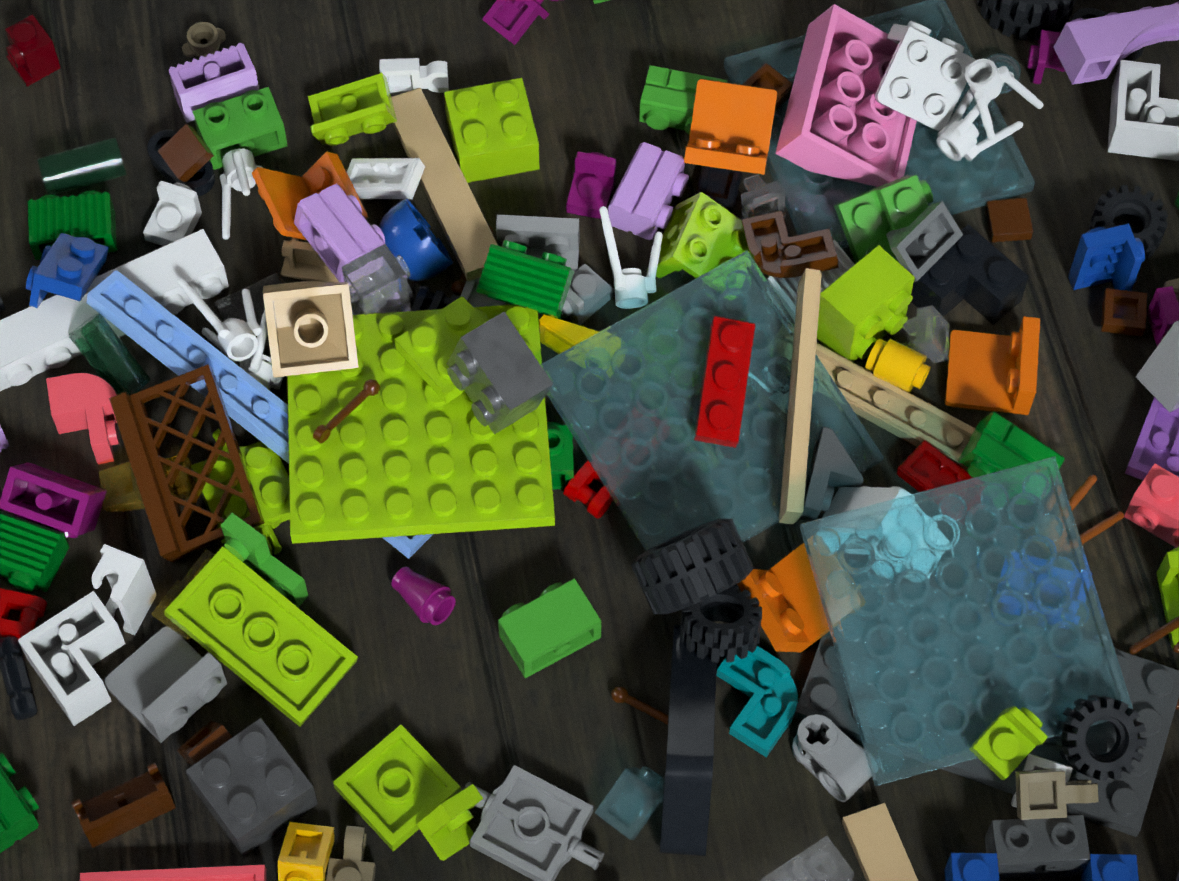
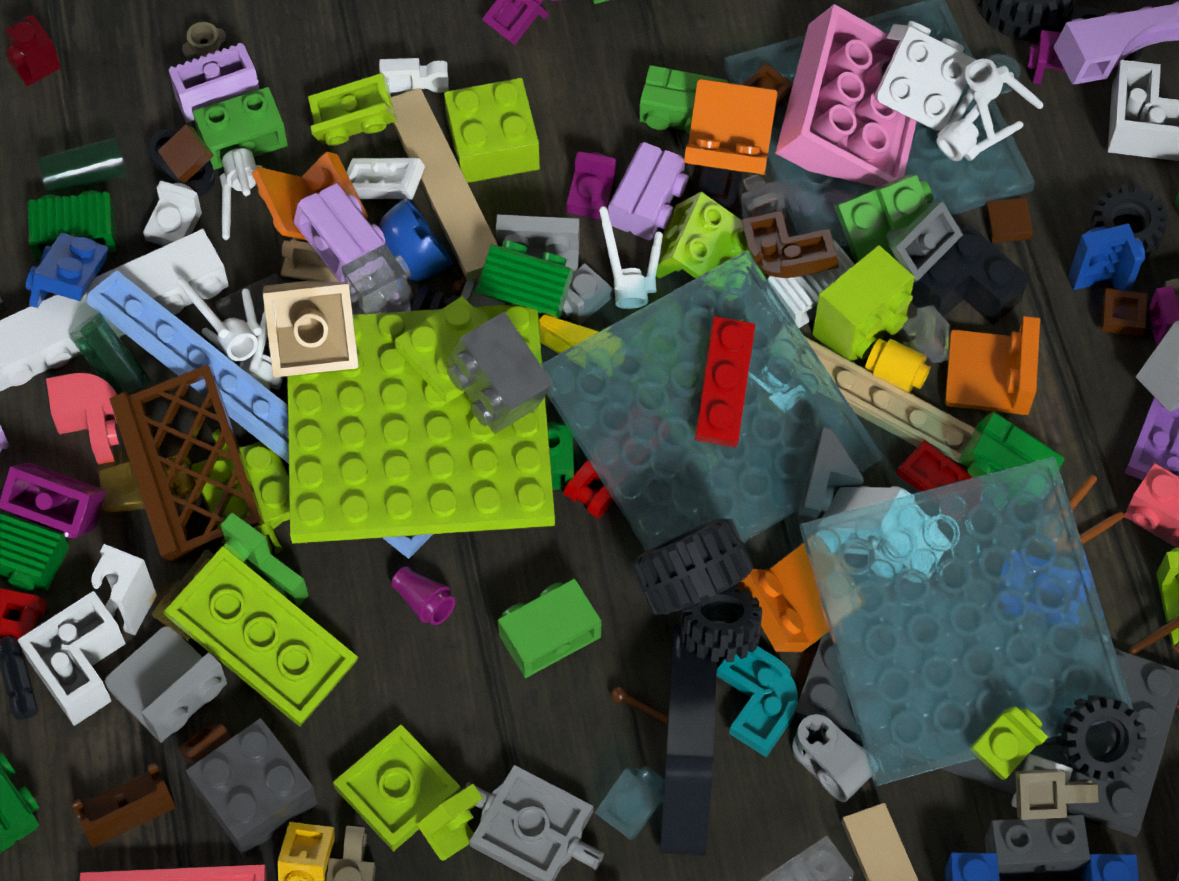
(370, 388): reddish brown hinge -> none
(800, 397): tan tile -> none

